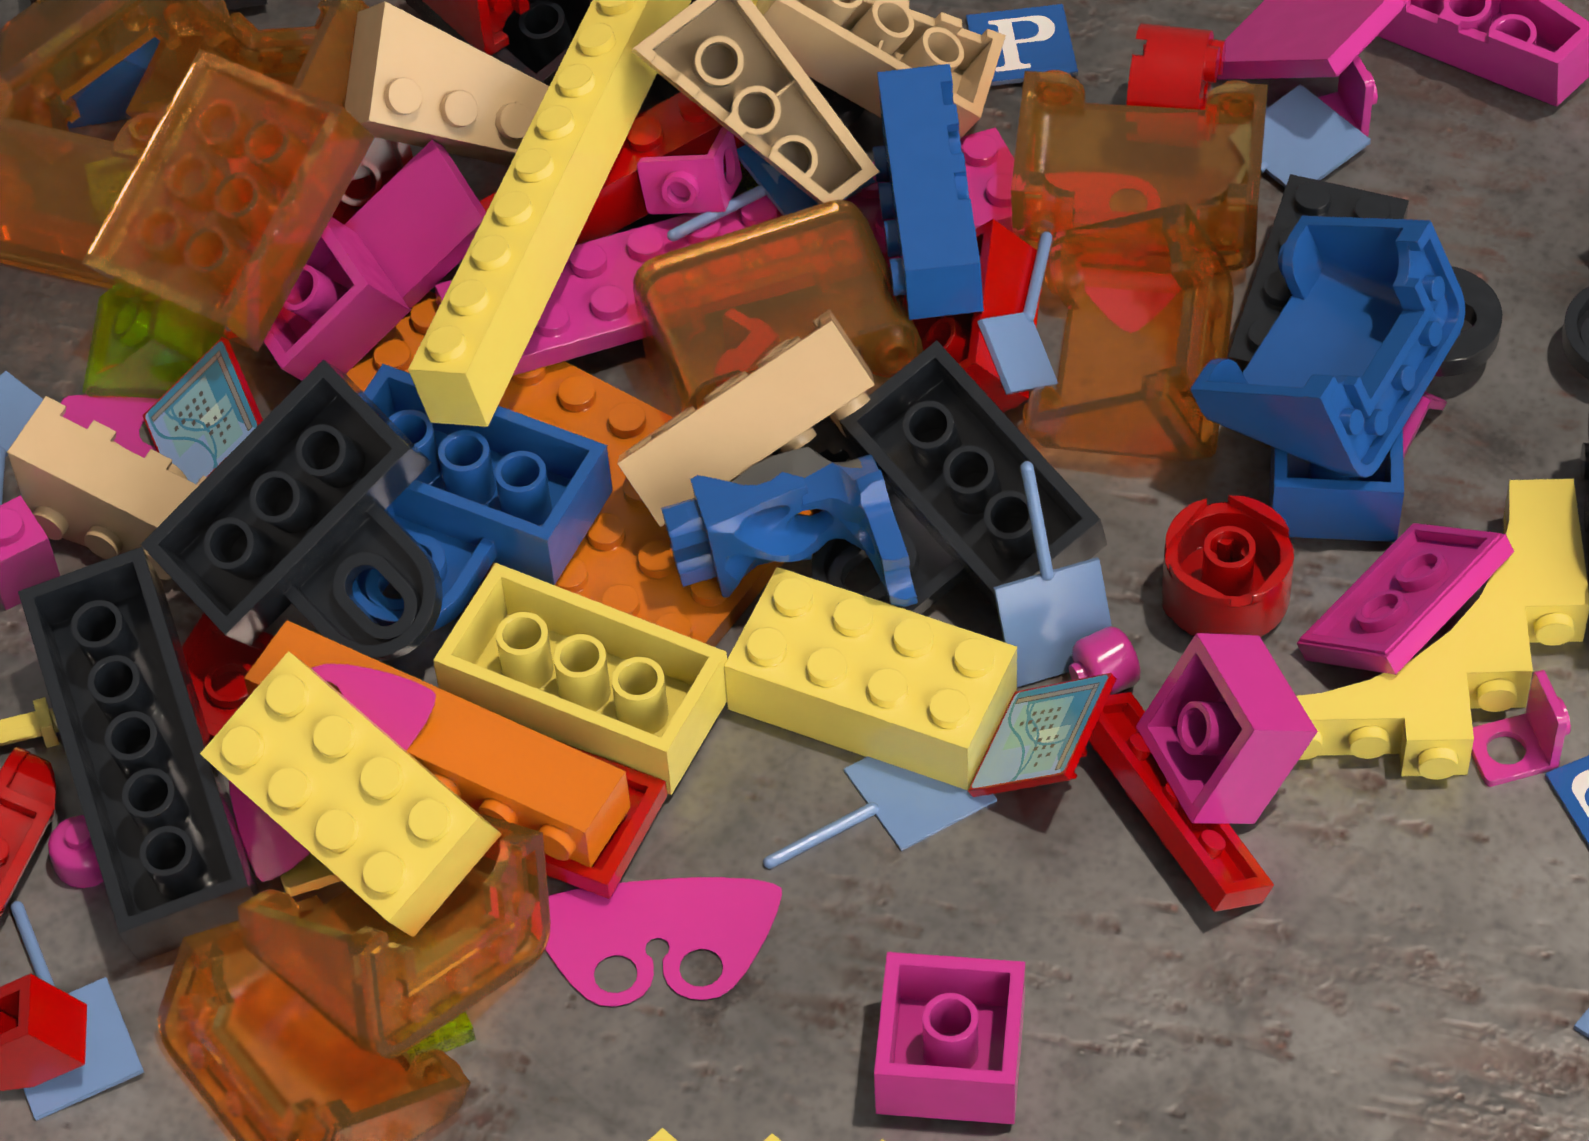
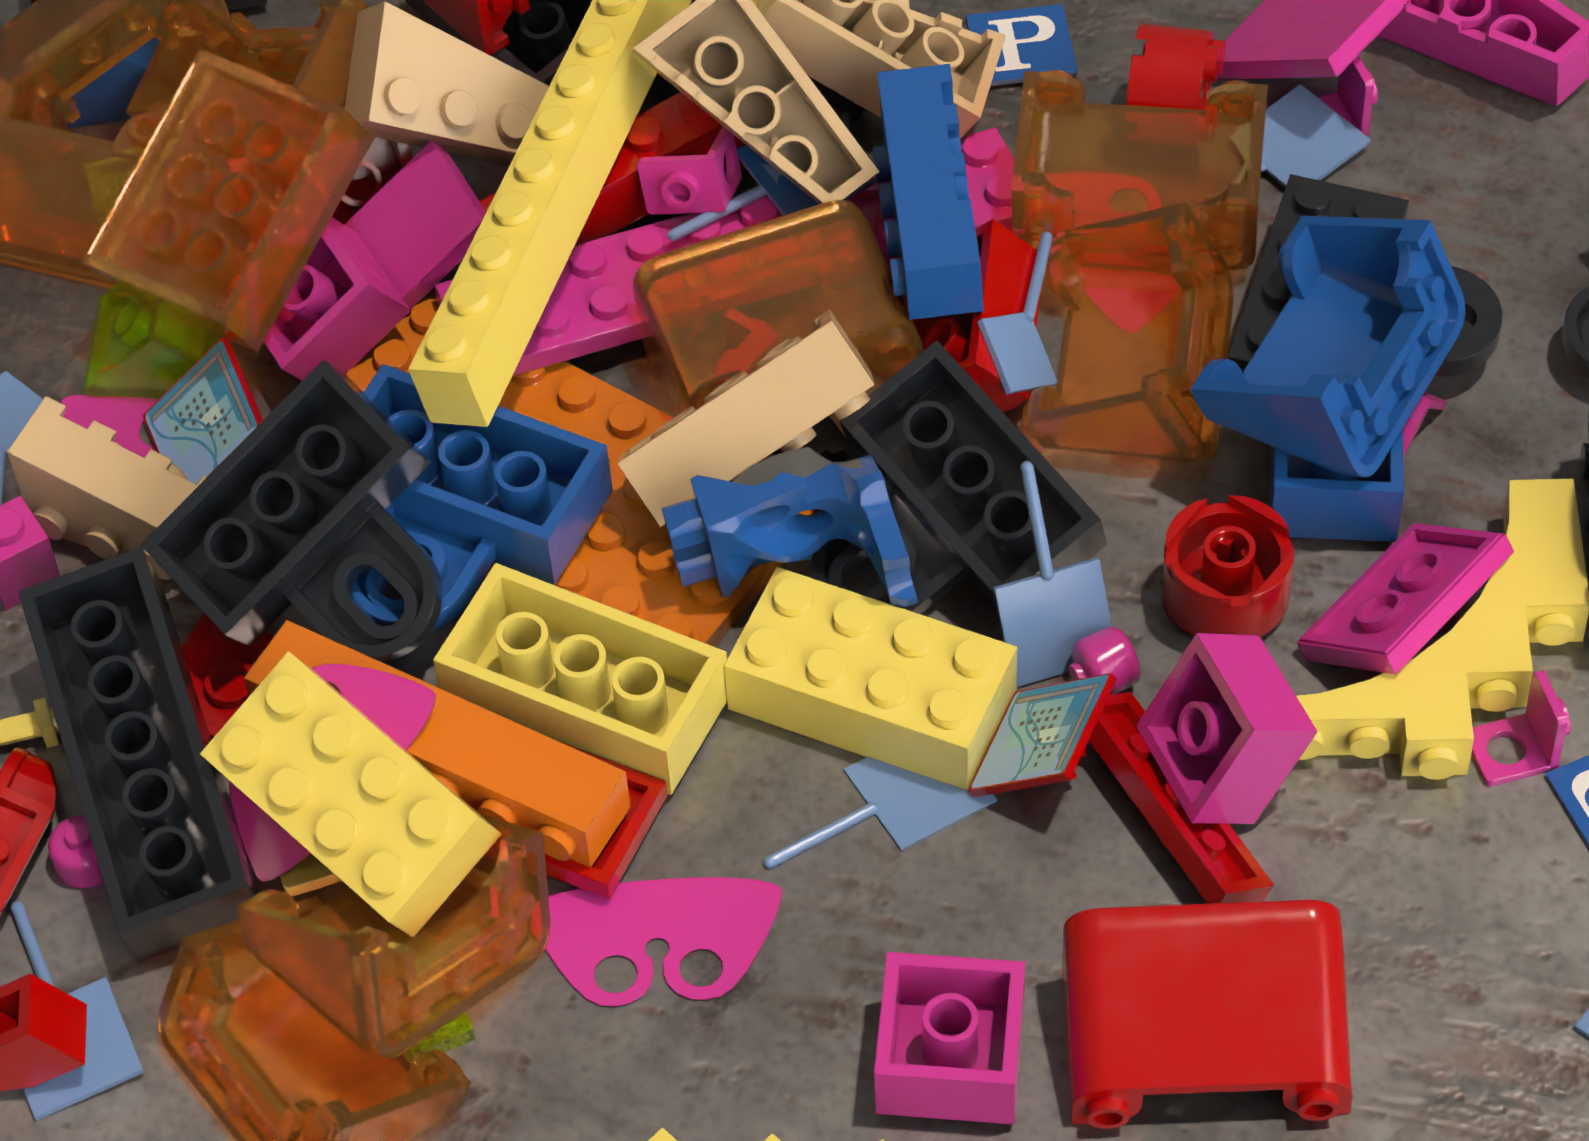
(1205, 1006): none -> red windscreen

